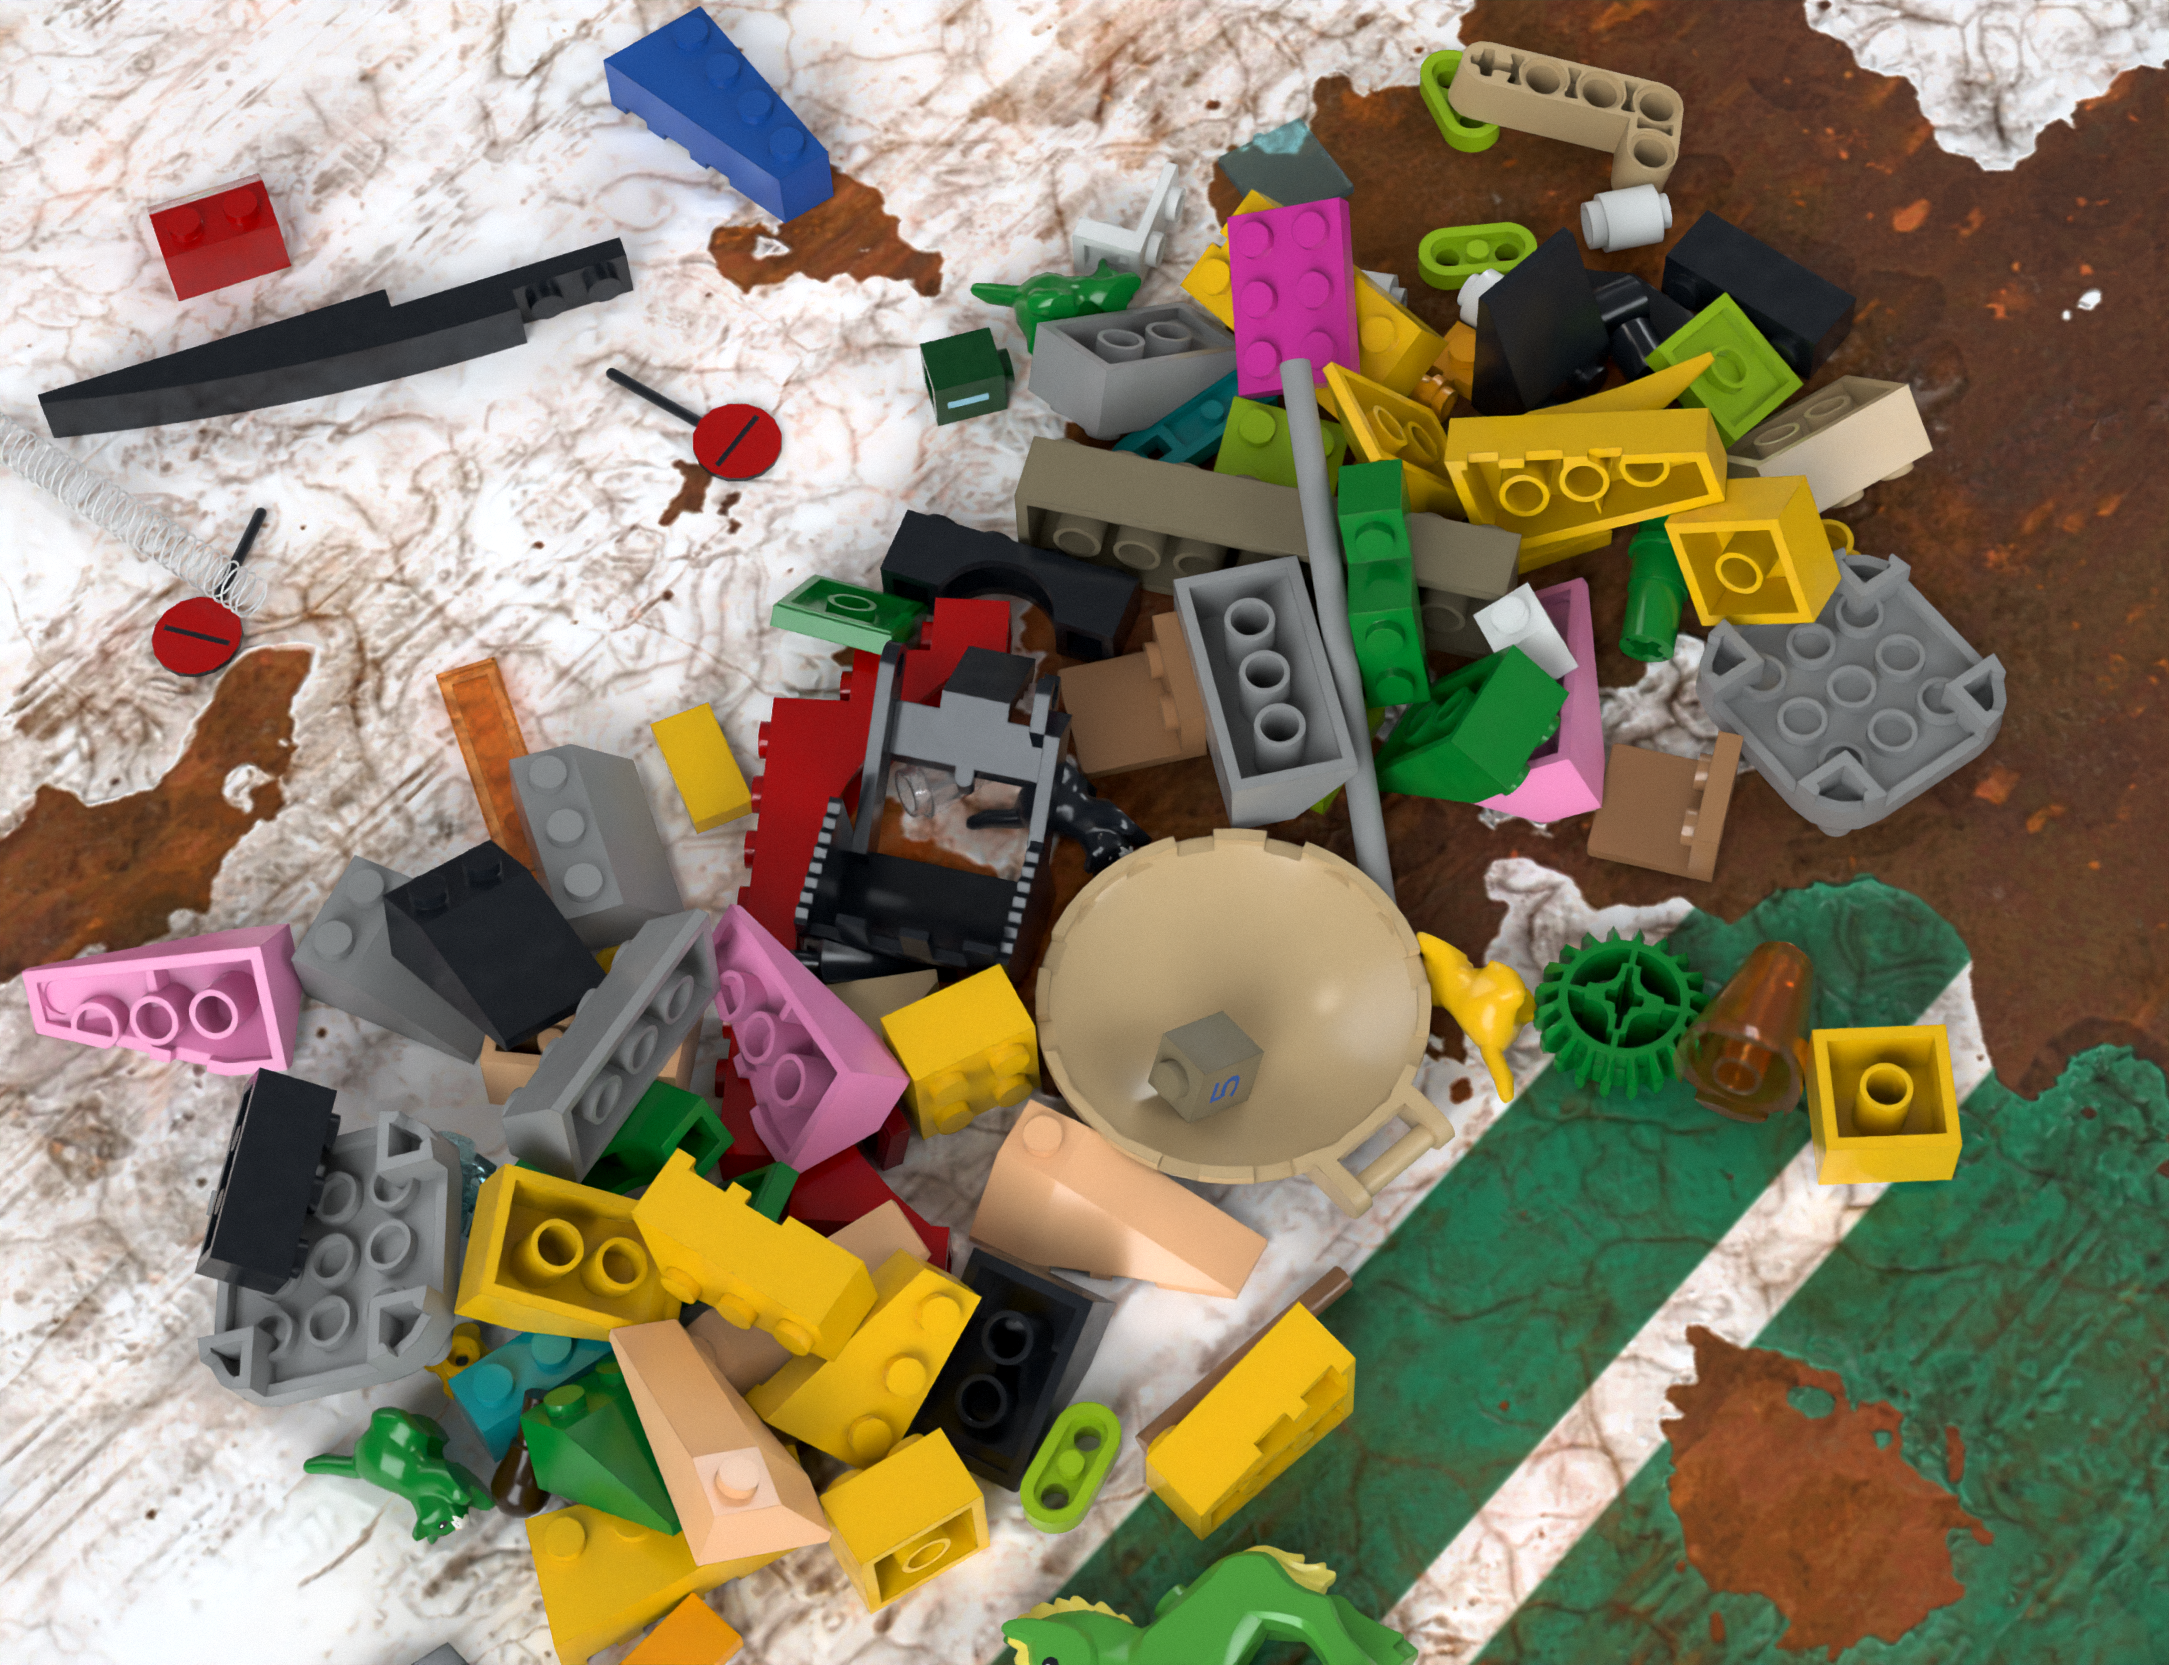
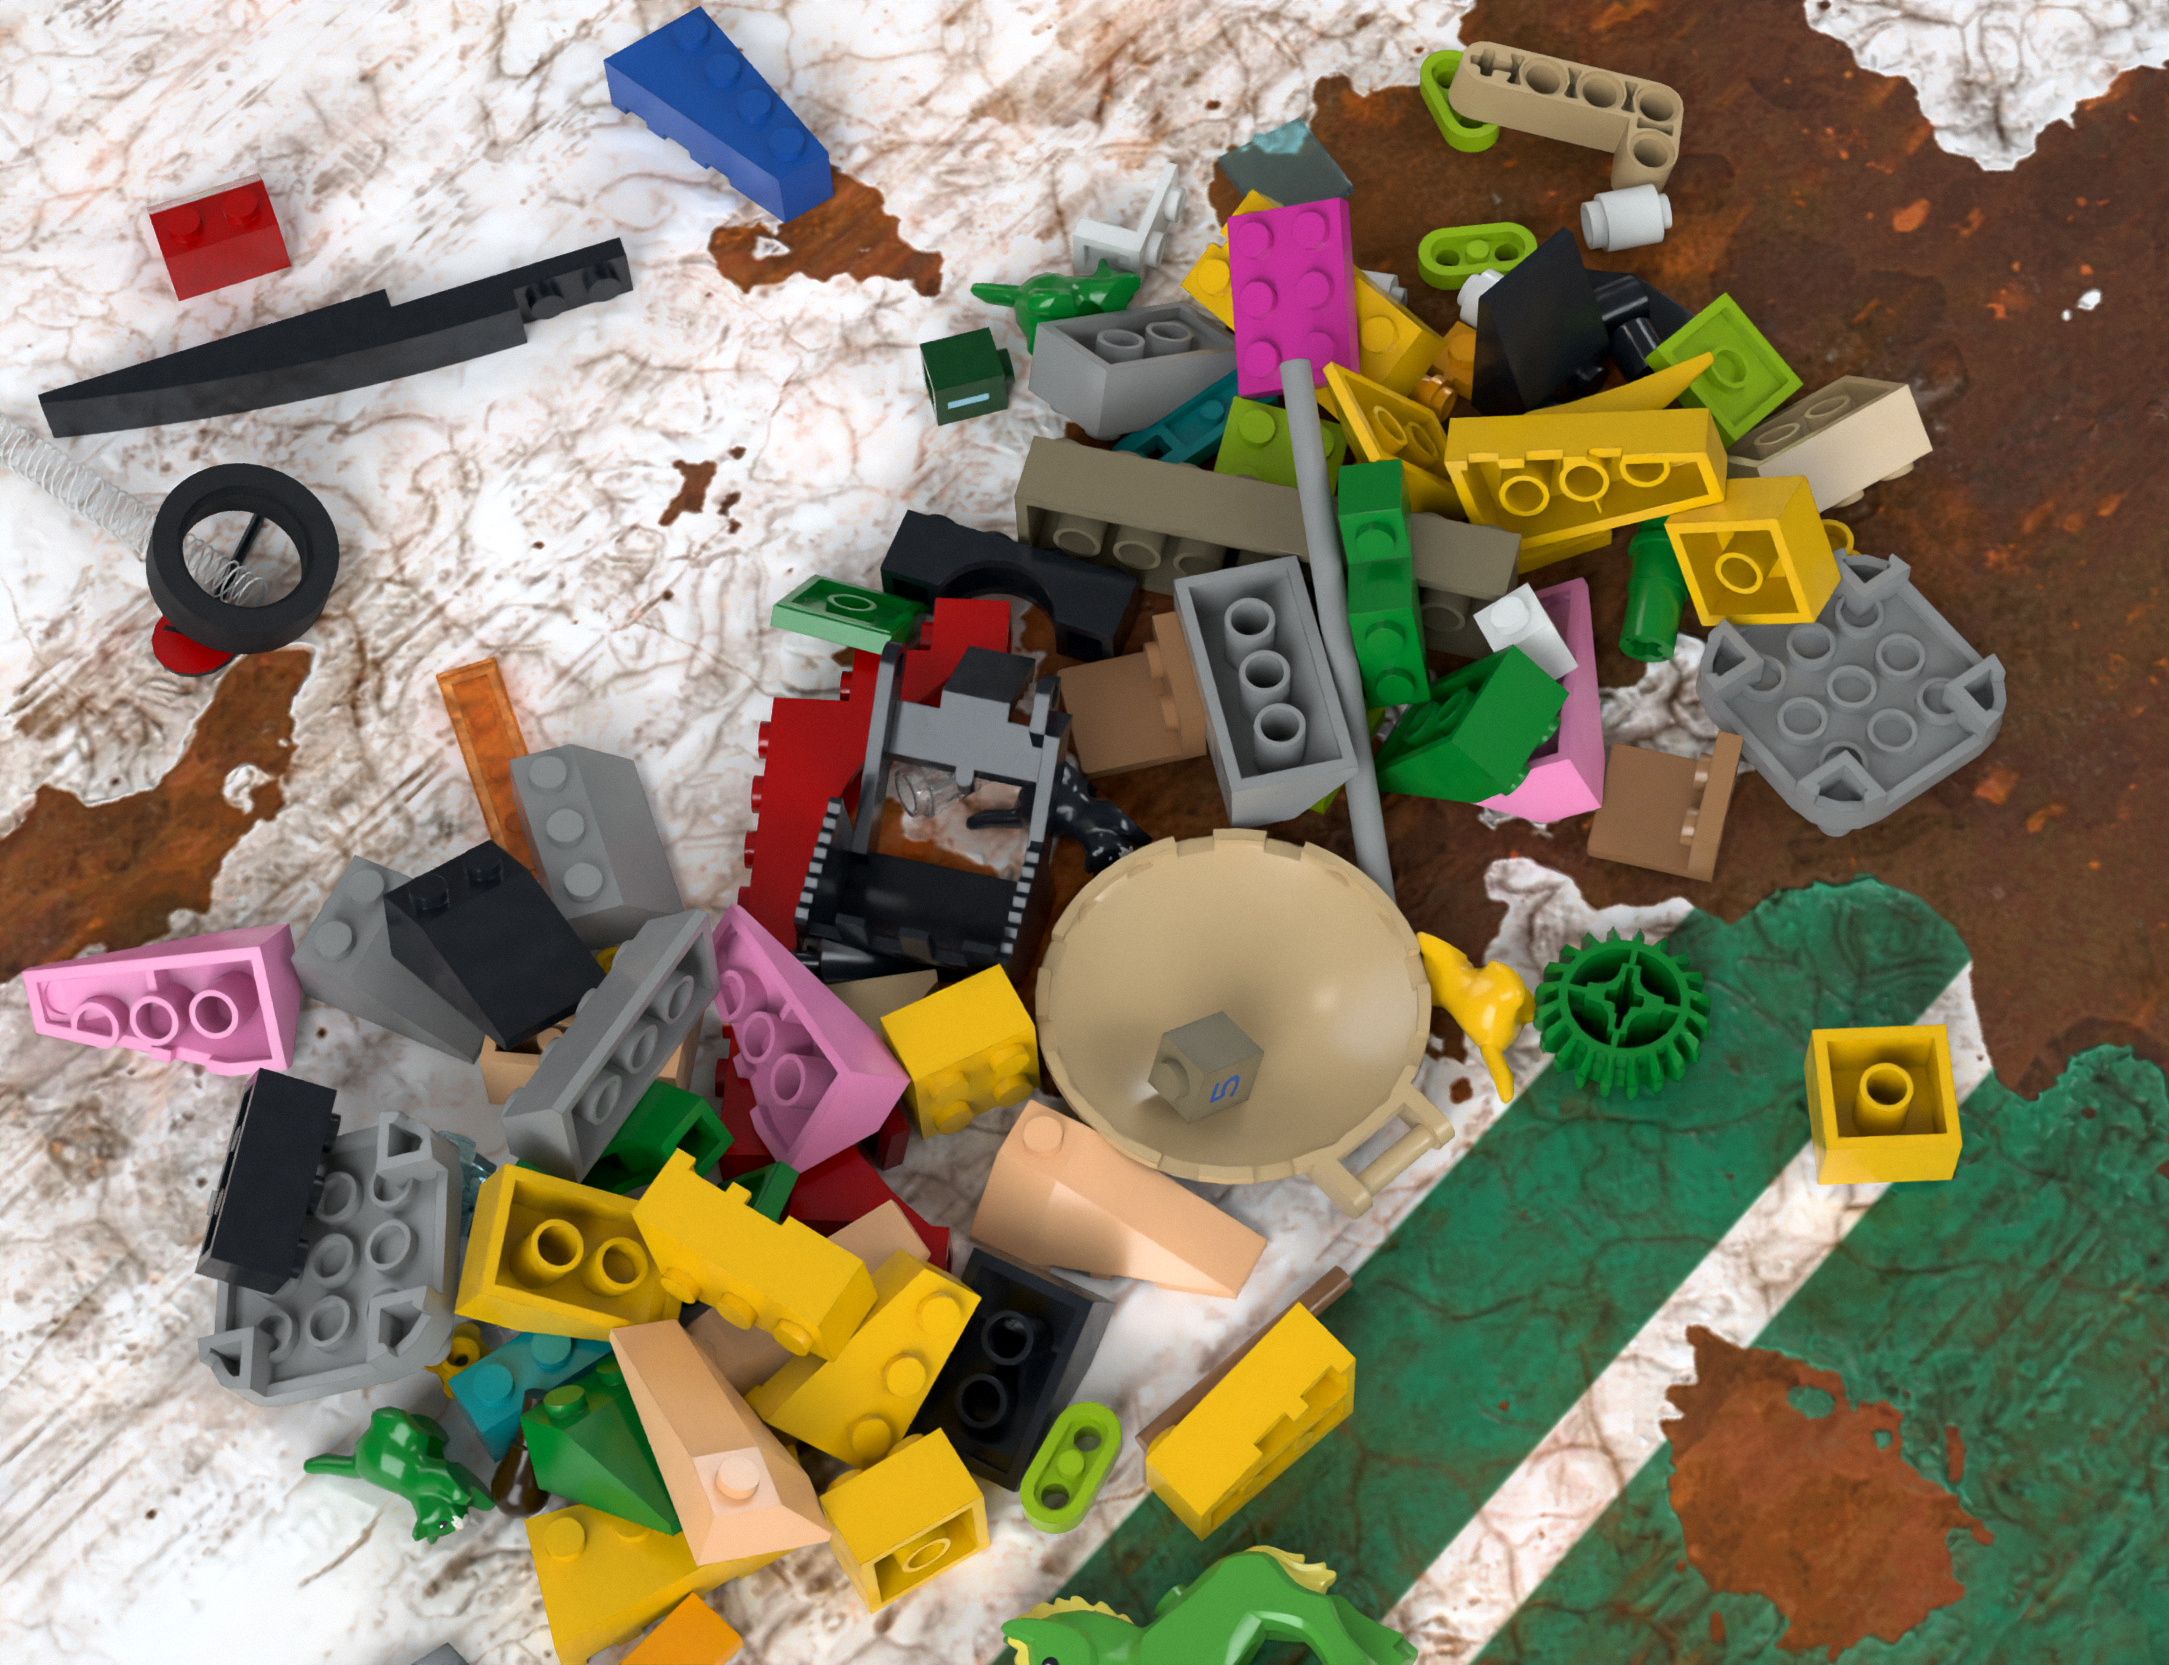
(255, 491): none -> black tyre
(702, 767): yellow tile -> none
(729, 441): red piece -> none
(1753, 1037): clear orange cone -> none
(1786, 302): black brick -> none

